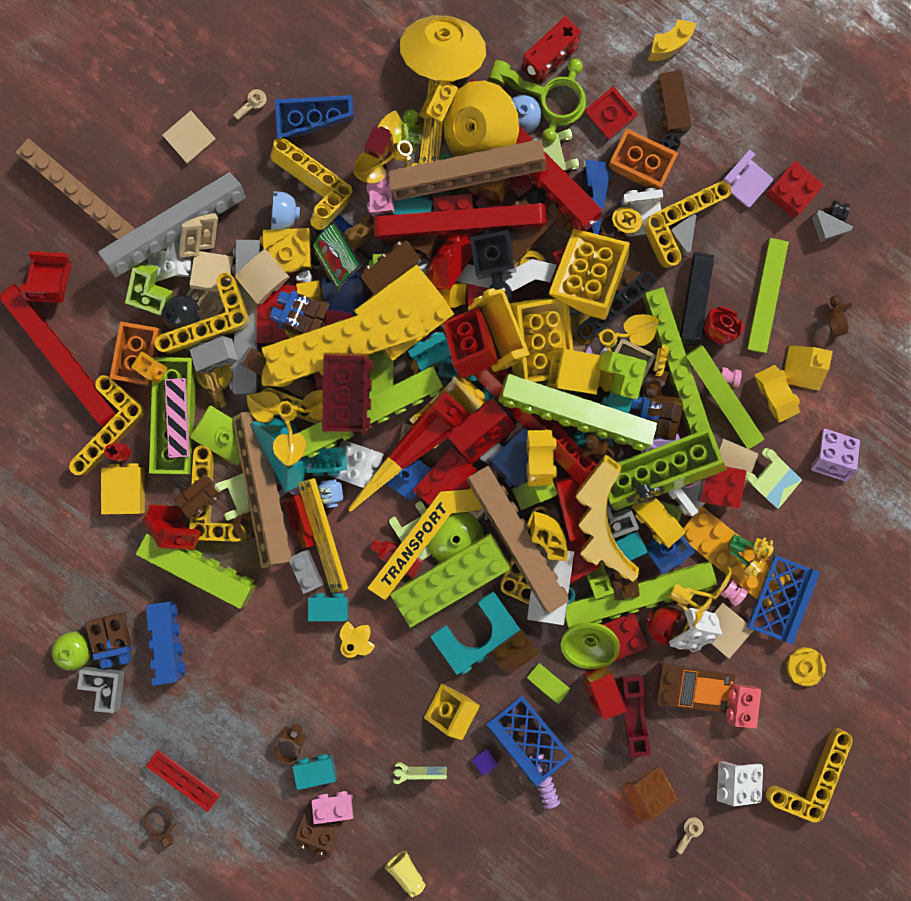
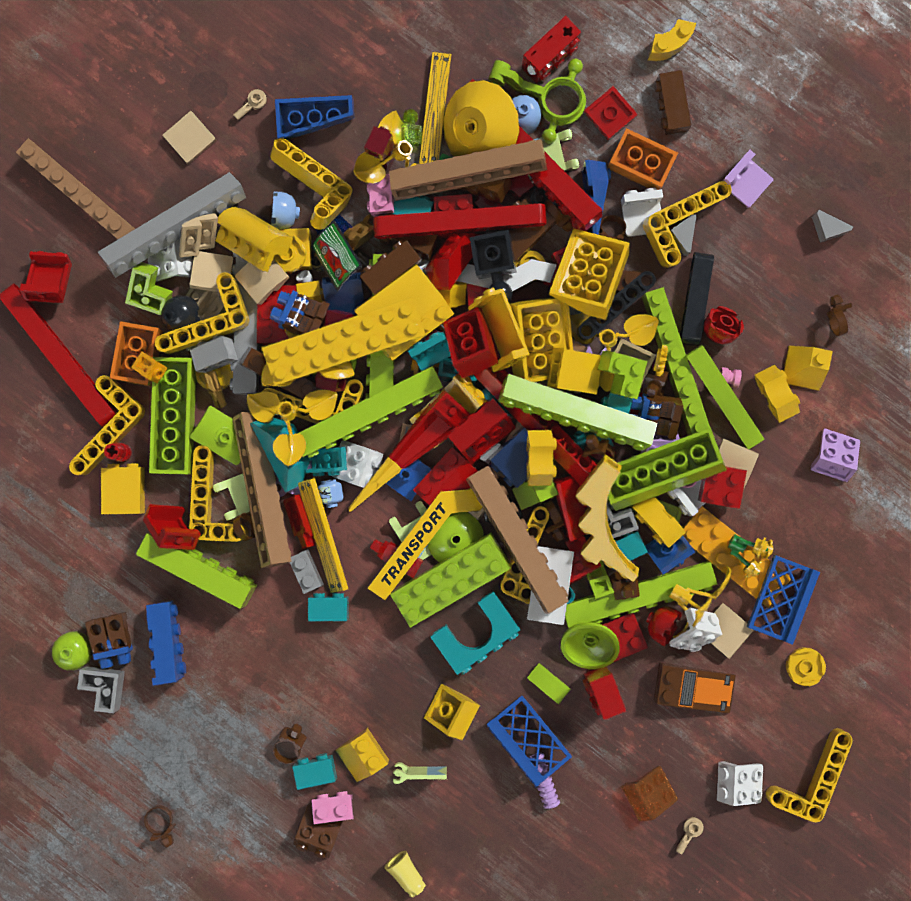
(177, 418): tile -> none
(183, 780): red plate -> none
(198, 496): reddish brown brick -> none
(251, 237): none -> yellow brick
(346, 392): dark red bracket -> none
(358, 638): yellow plate -> none
(362, 755): none -> yellow slope
(438, 100): yellow bracket -> none
(442, 48): yellow dish -> none
(485, 761): dark purple tile -> none
(514, 652): reddish brown bracket -> none
(549, 535): yellow brick -> none
(628, 214): yellow gear -> none
(635, 725): dark red arch -> none
(645, 494): black plate -> none
(671, 140): black wheel -> none
(734, 593): bright pink wheel -> none
(743, 706): coral brick -> none
(767, 295): lime tile -> none
(775, 481): yellowish green flag -> none
(794, 189): red brick -> none
(839, 210): black wheel -> none

